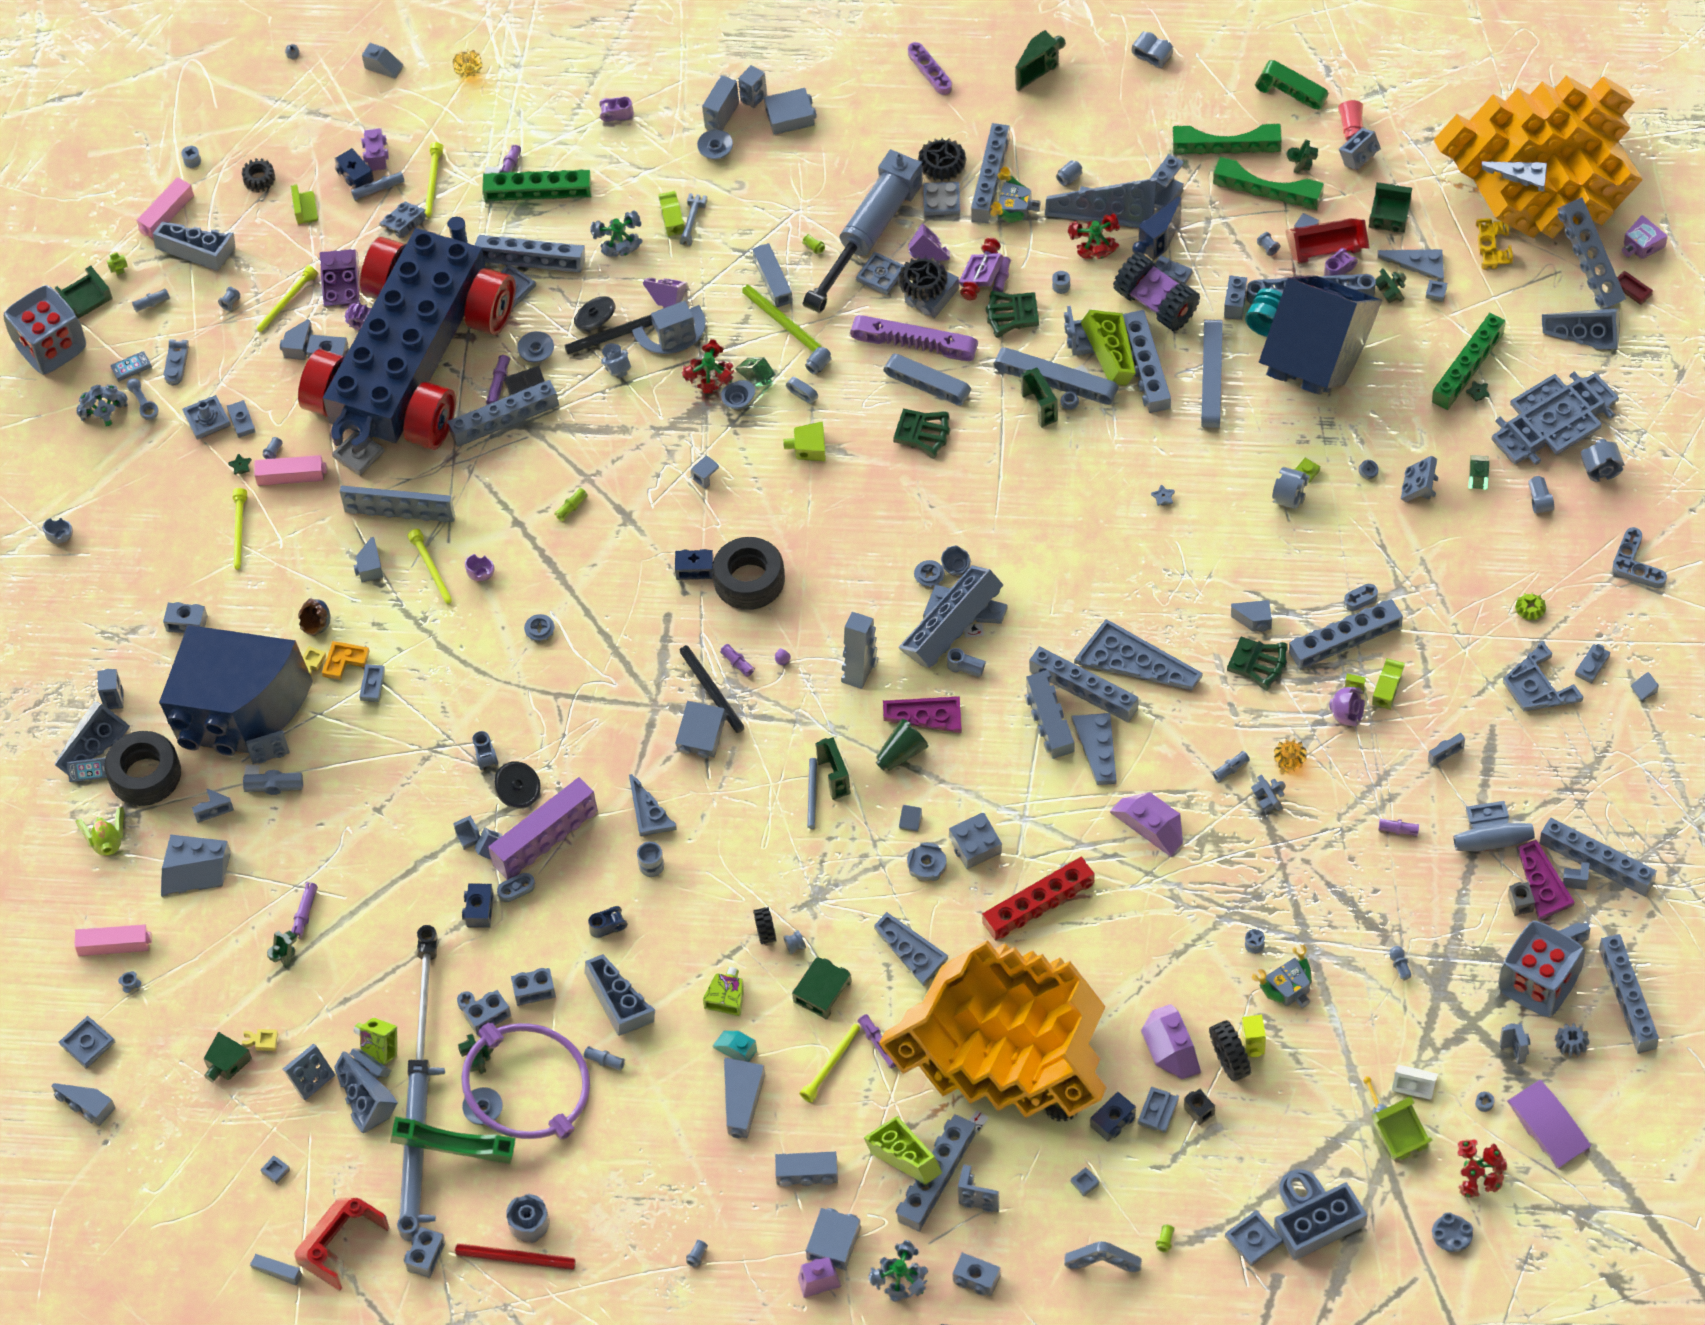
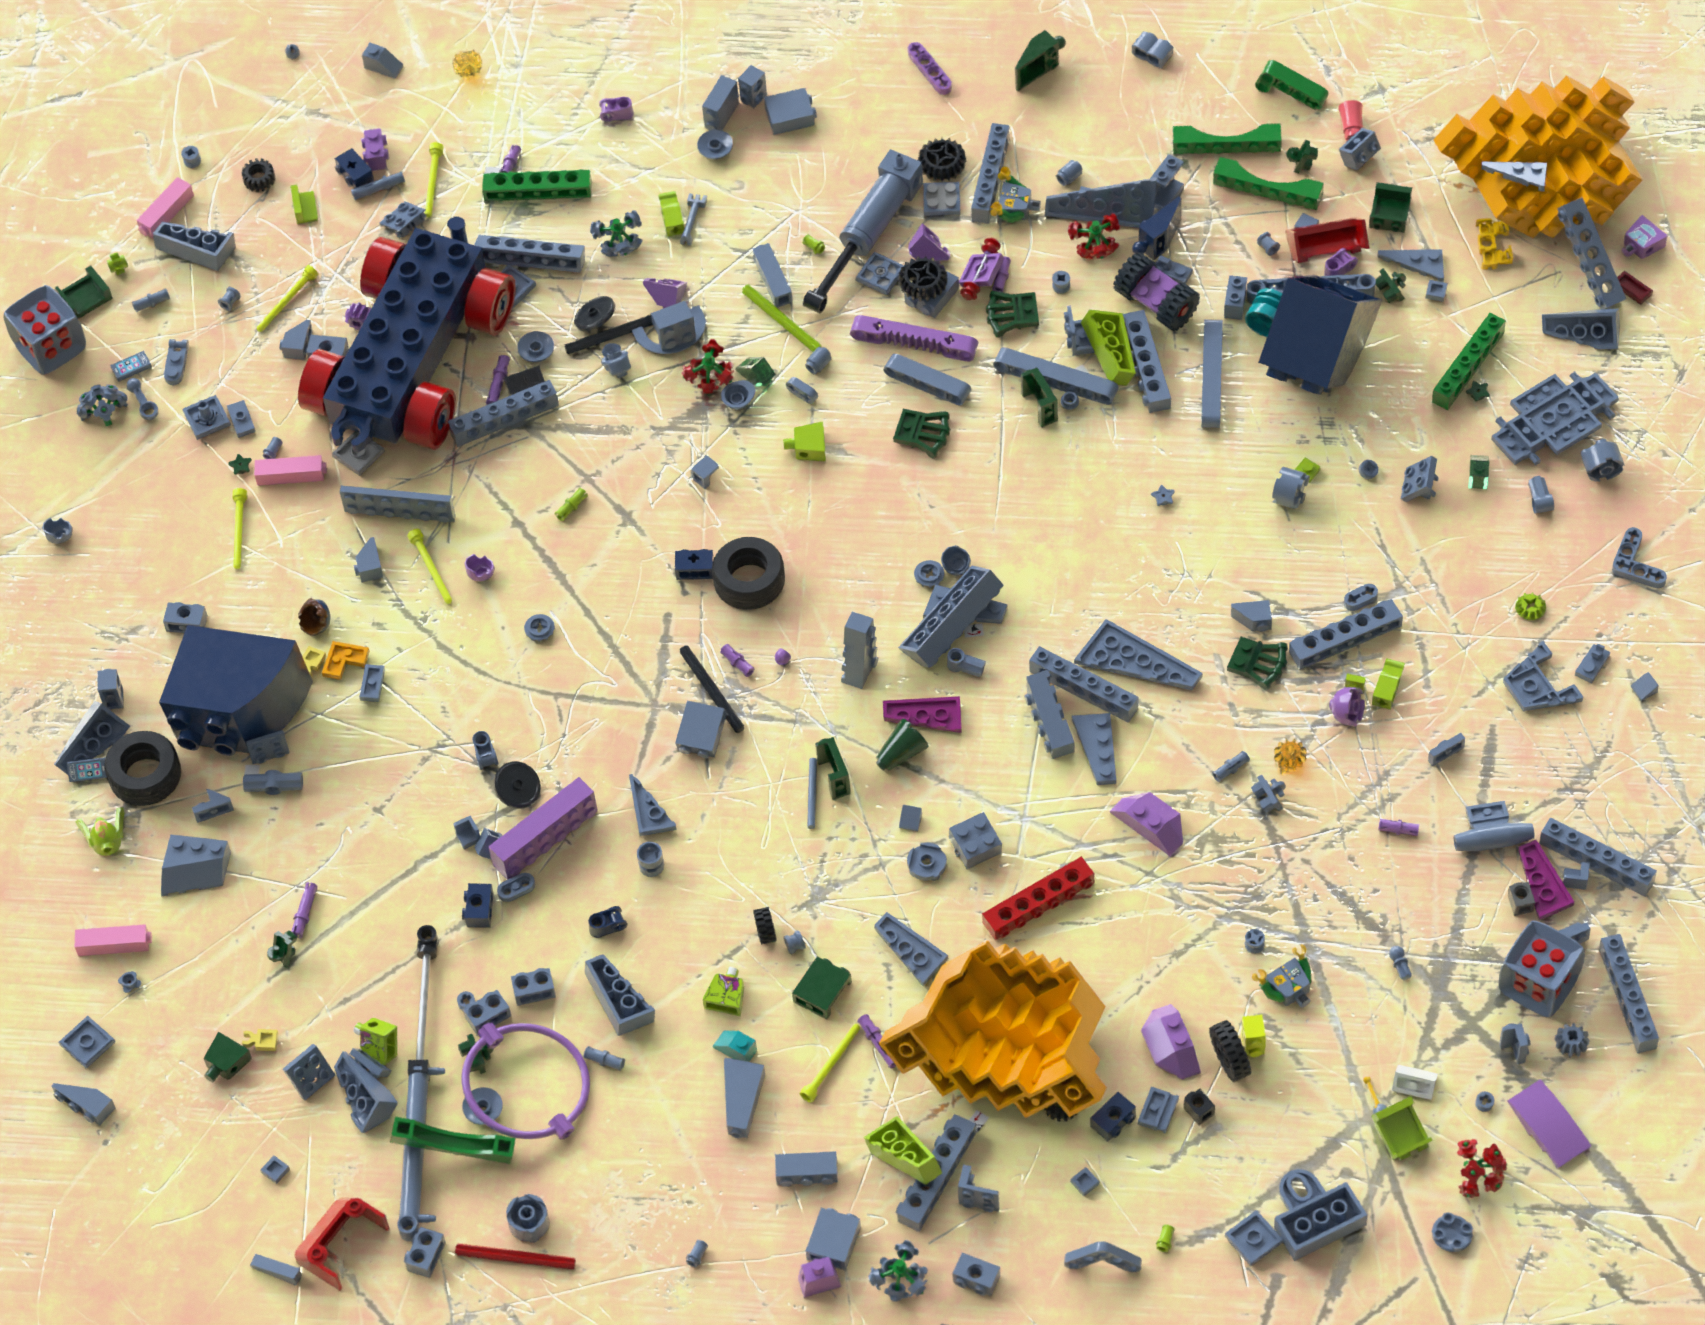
(340, 277): medium lavender slope -> none

